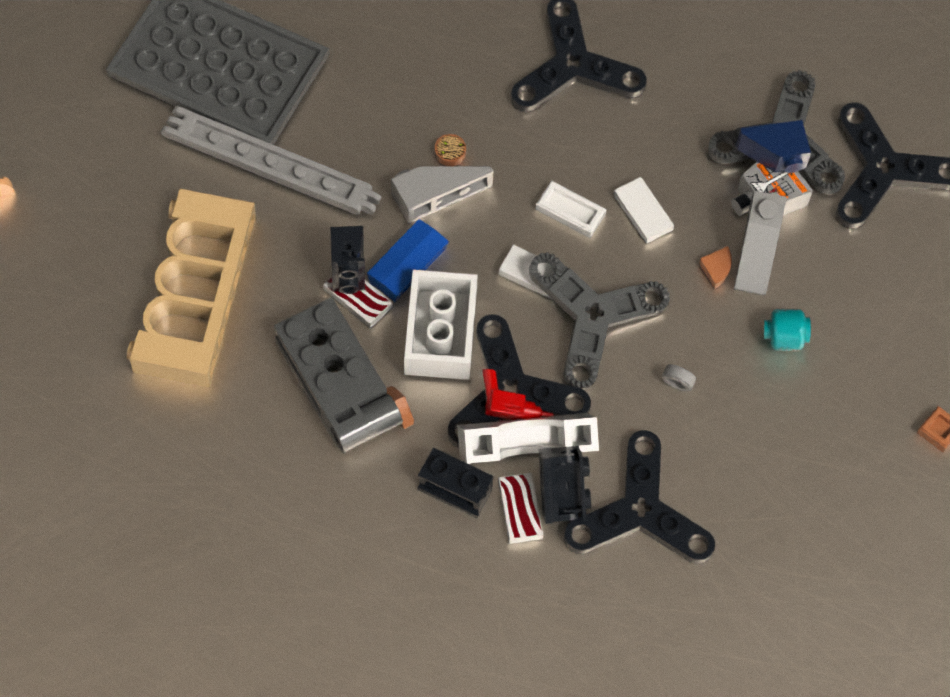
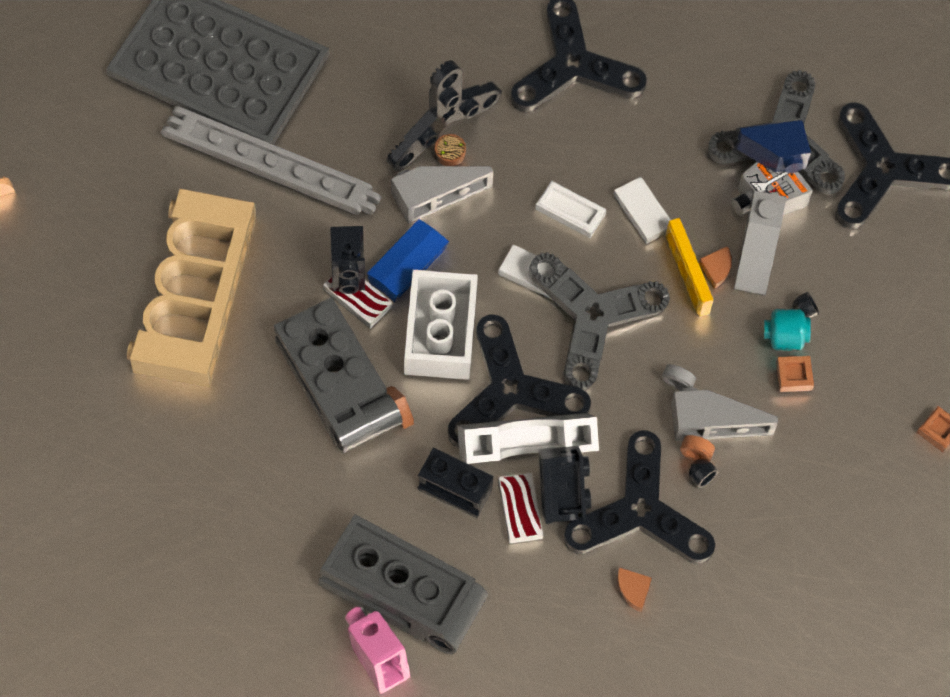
(377, 649): none -> bright pink torso
(431, 601): none -> dark grey hinge
(446, 105): none -> black piece
(508, 404): red piece -> none
(633, 588): none -> nougat tile
(689, 267): none -> yellow tile
(697, 448): none -> nougat tile
(702, 472): none -> black hinge
(717, 416): none -> light grey slope
(794, 373): none -> nougat plate
(806, 304): none -> black hinge

